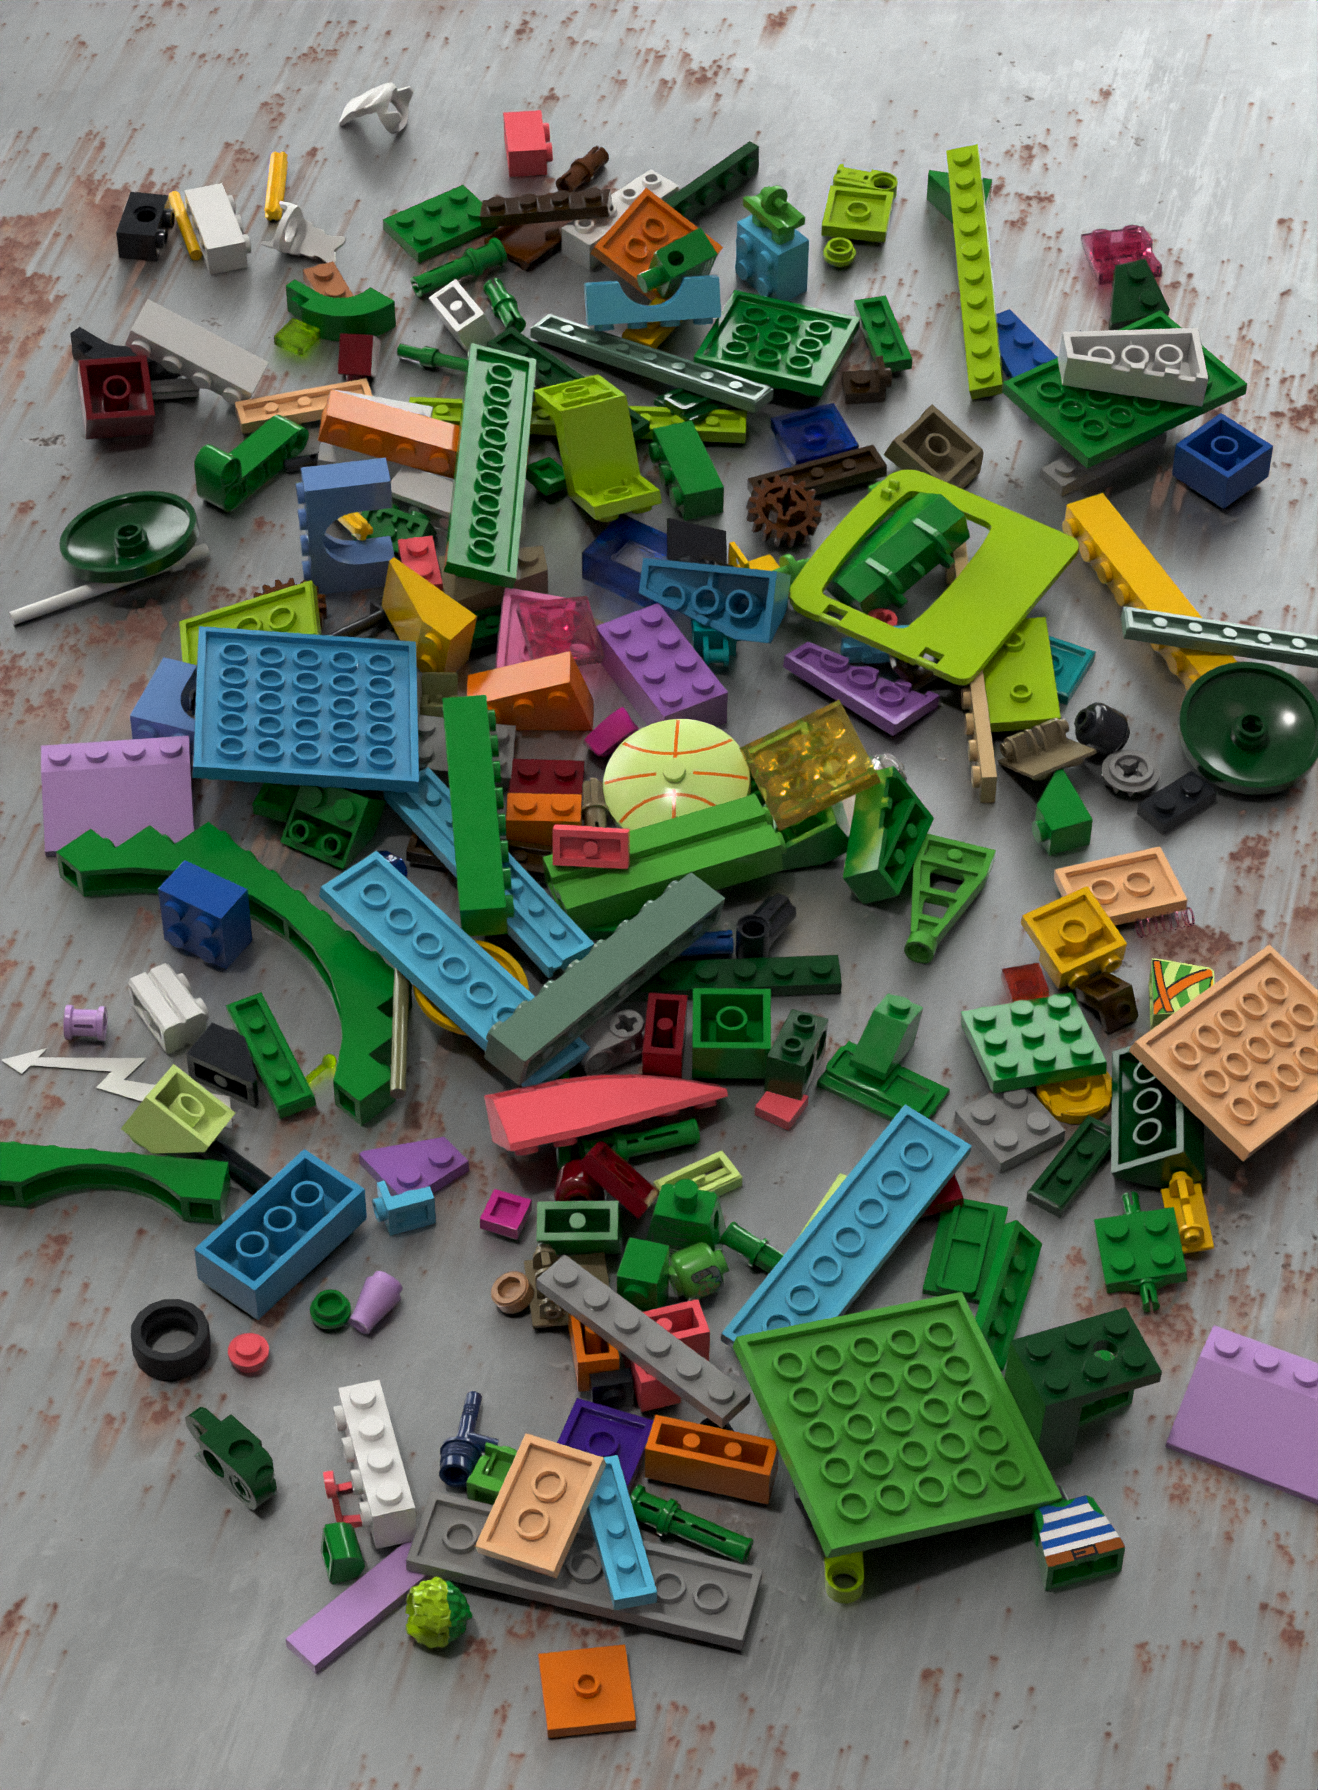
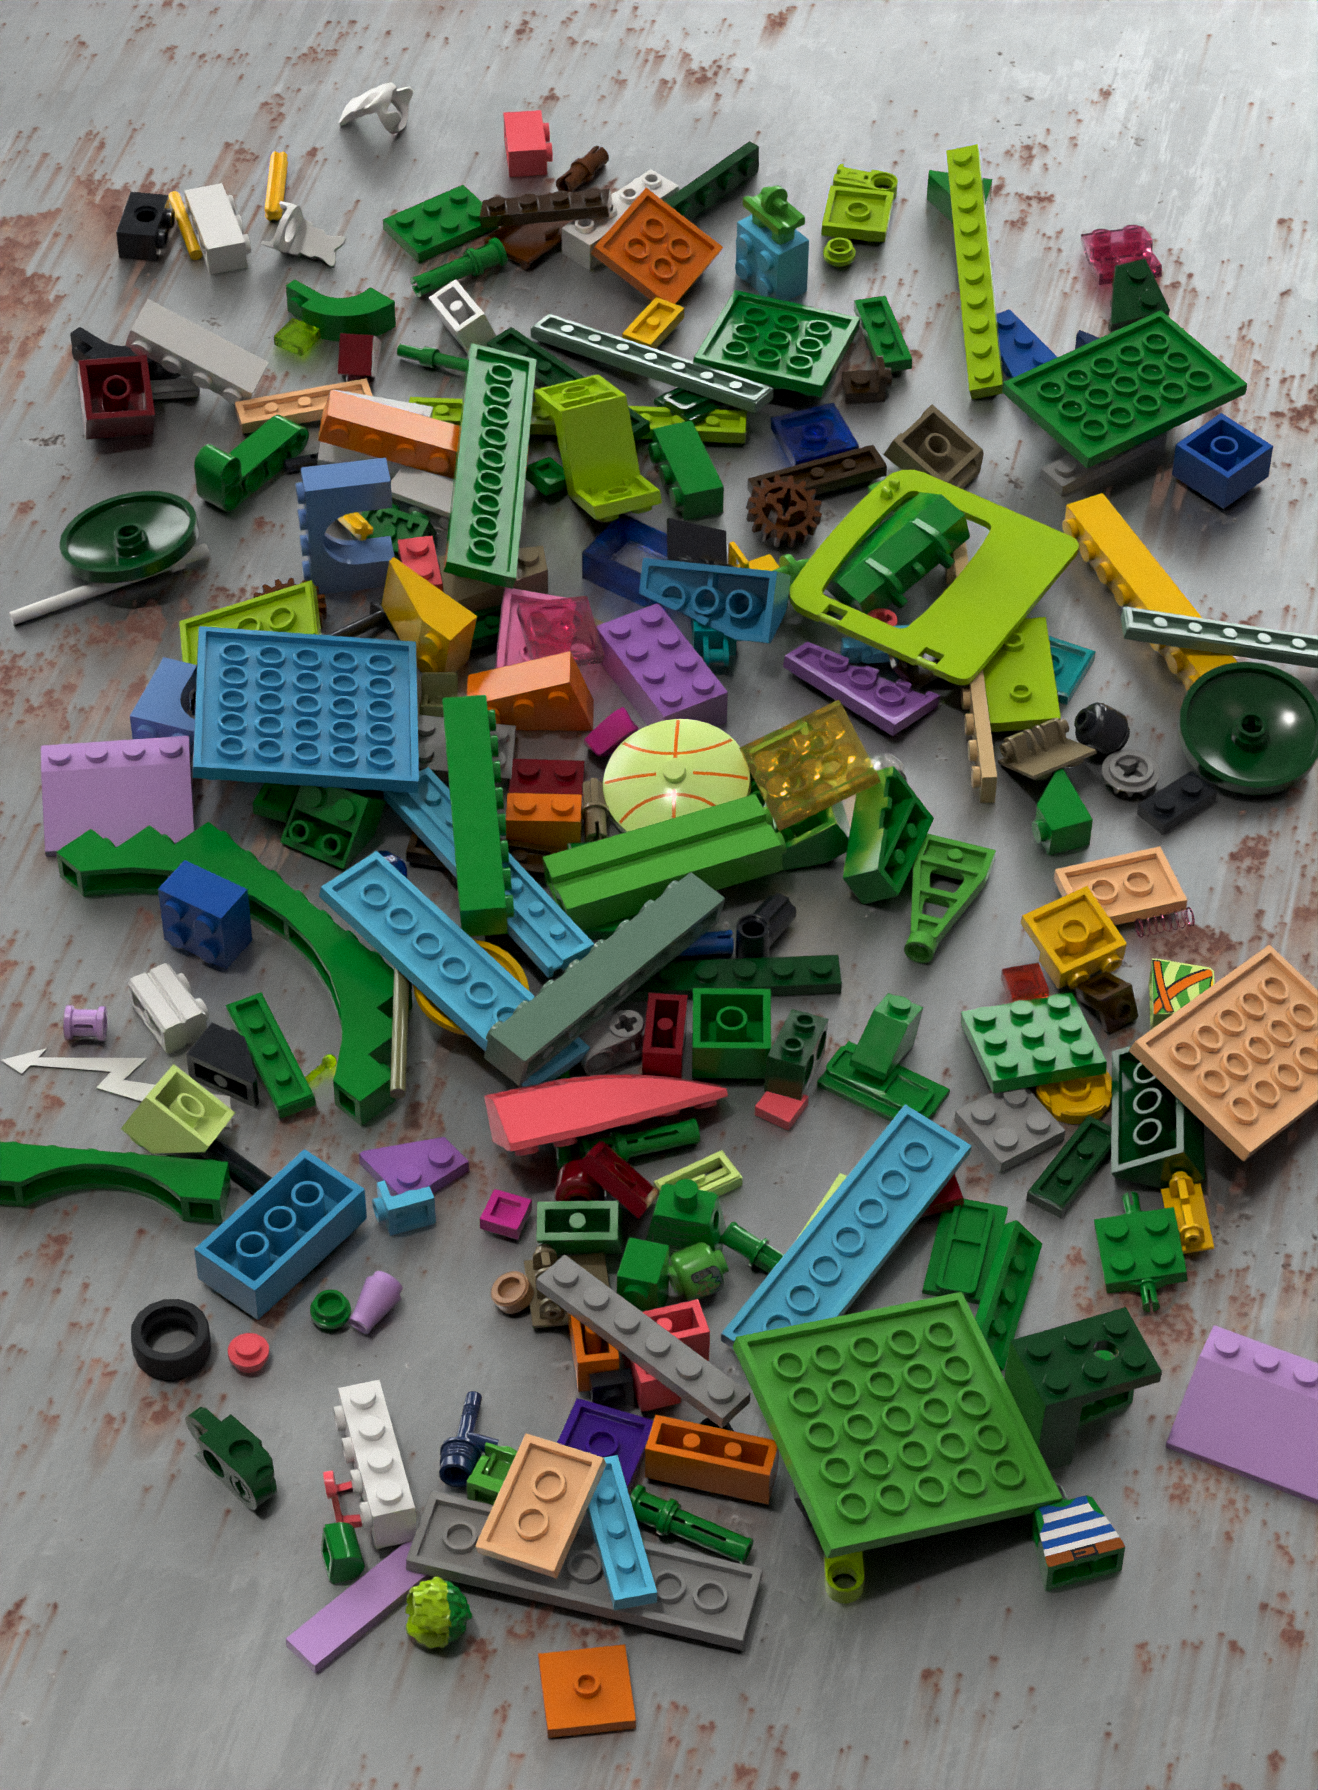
(326, 280): nougat plate -> none
(504, 305): green pin -> none
(591, 846): coral hinge -> none
(684, 257): green torso -> none
(695, 299): medium azure arch -> none
(1136, 363): white wedge -> none

